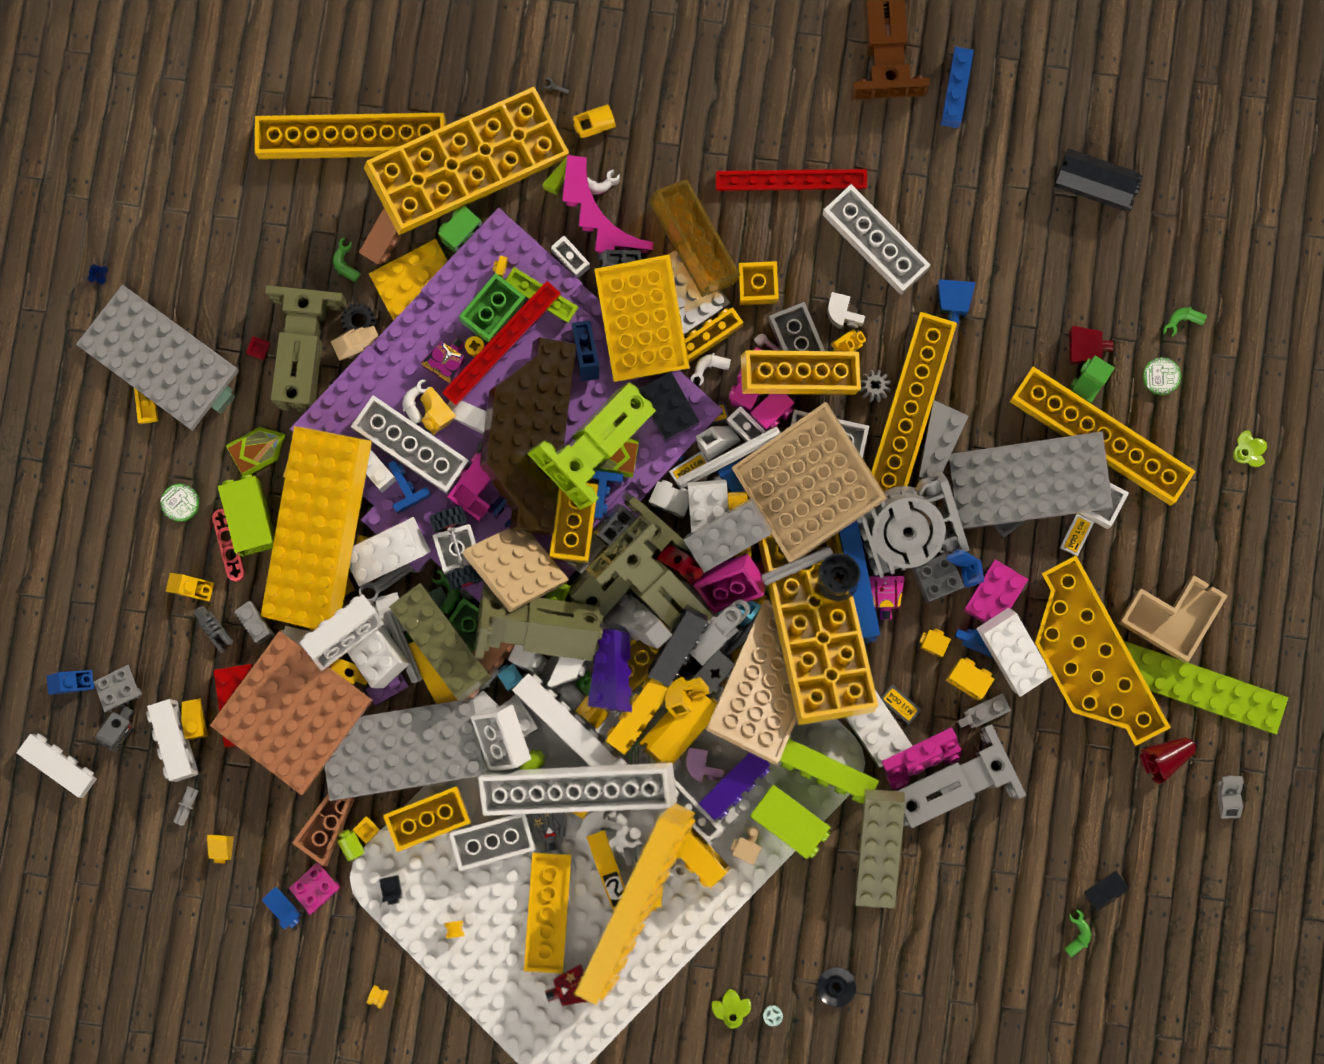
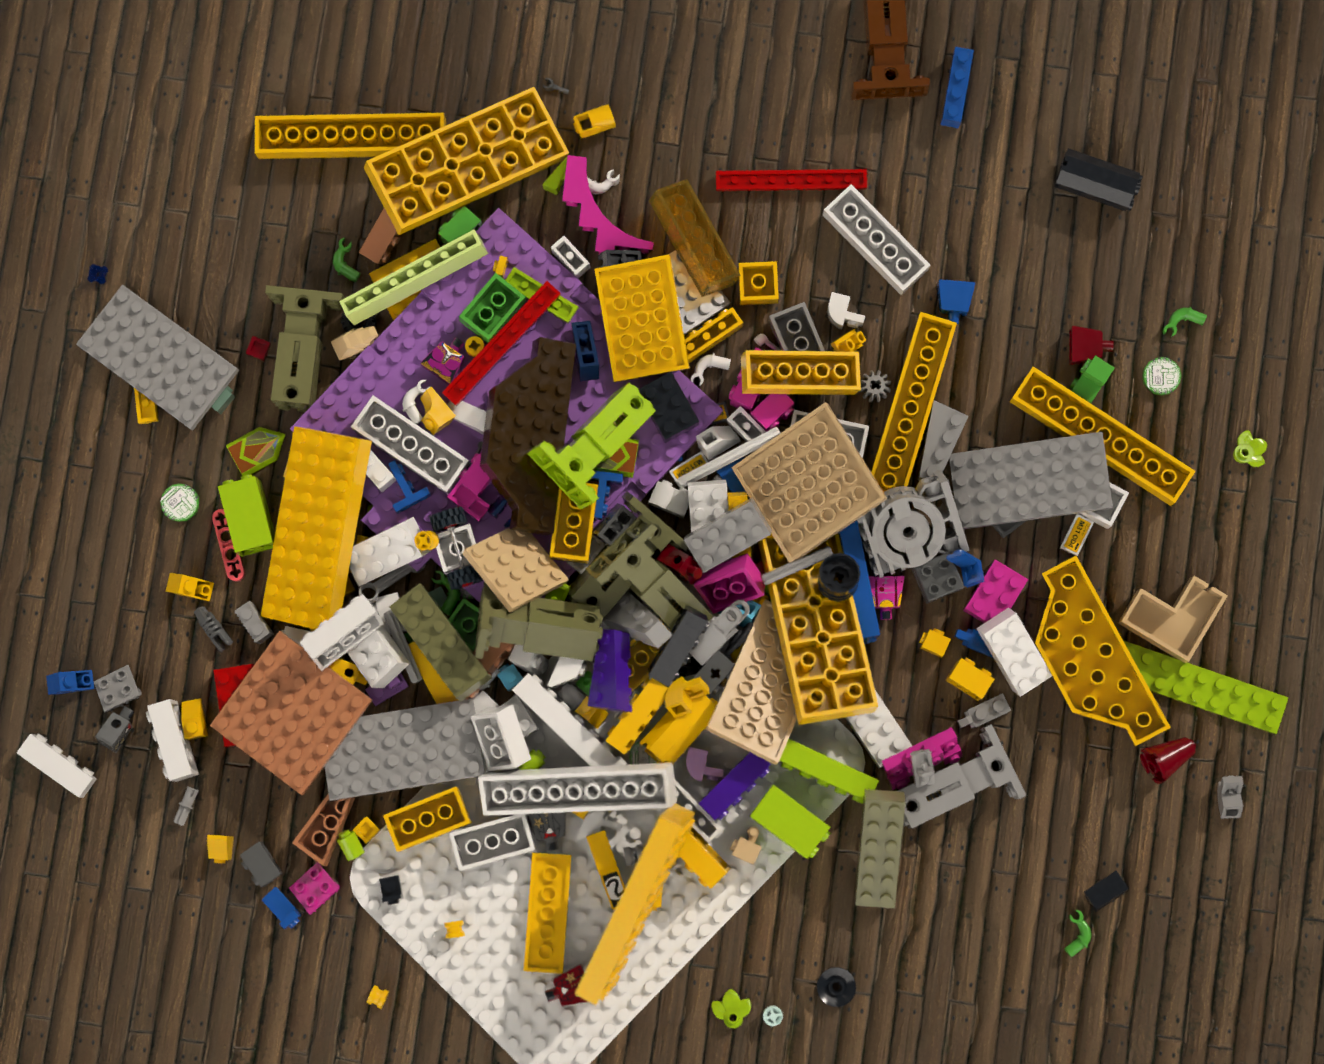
(260, 864): none -> dark grey brick
(413, 277): none -> yellowish green brick
(422, 543): none -> yellow wheel
(900, 704): tile -> none
(922, 767): none -> light grey hips

